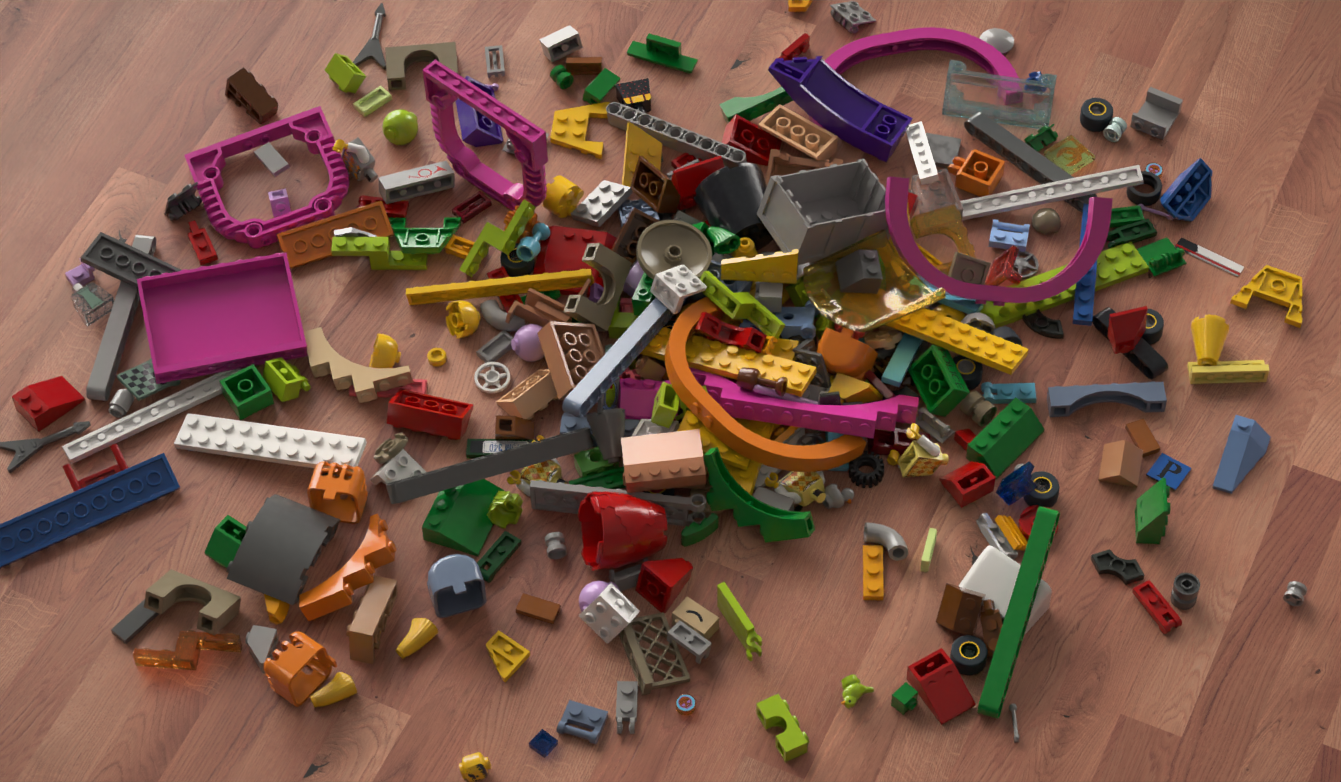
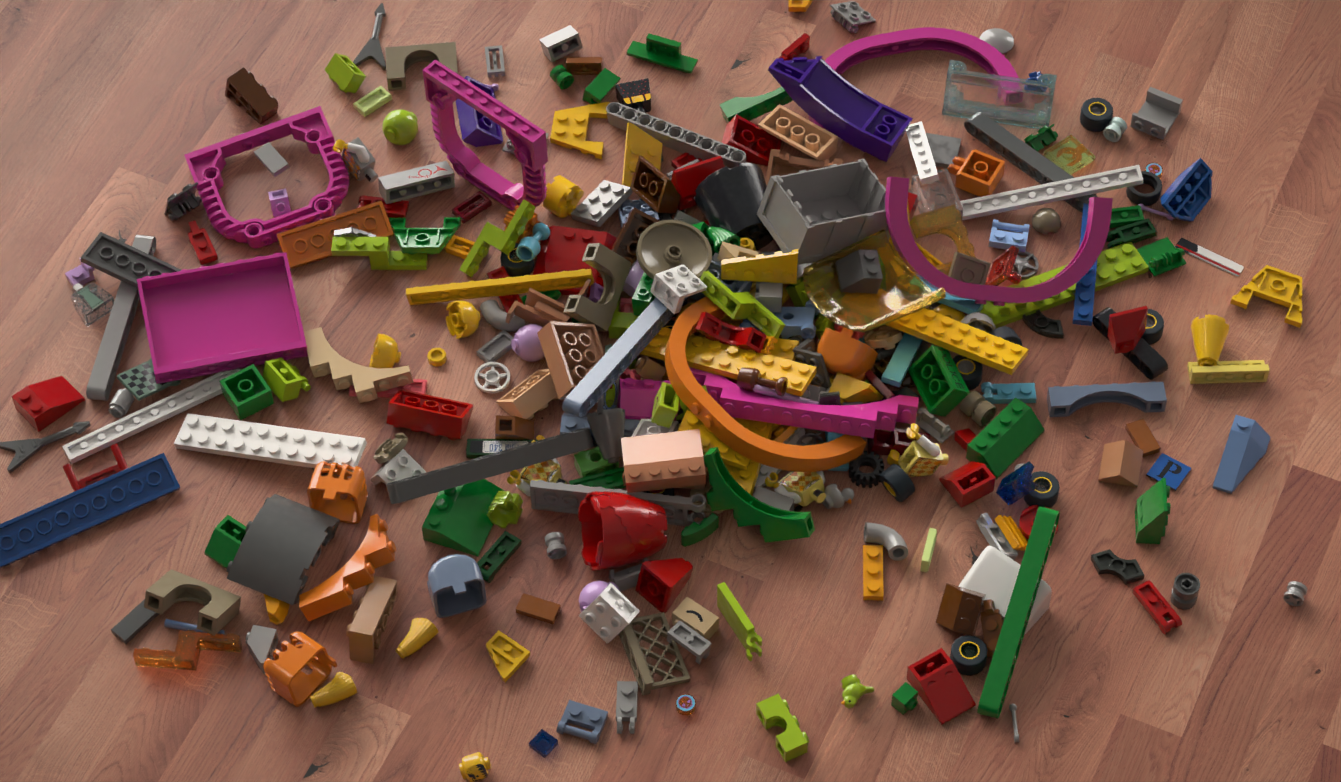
(184, 626): none -> medium blue bar
(730, 251): none -> tan slope
(897, 482): none -> black wheel

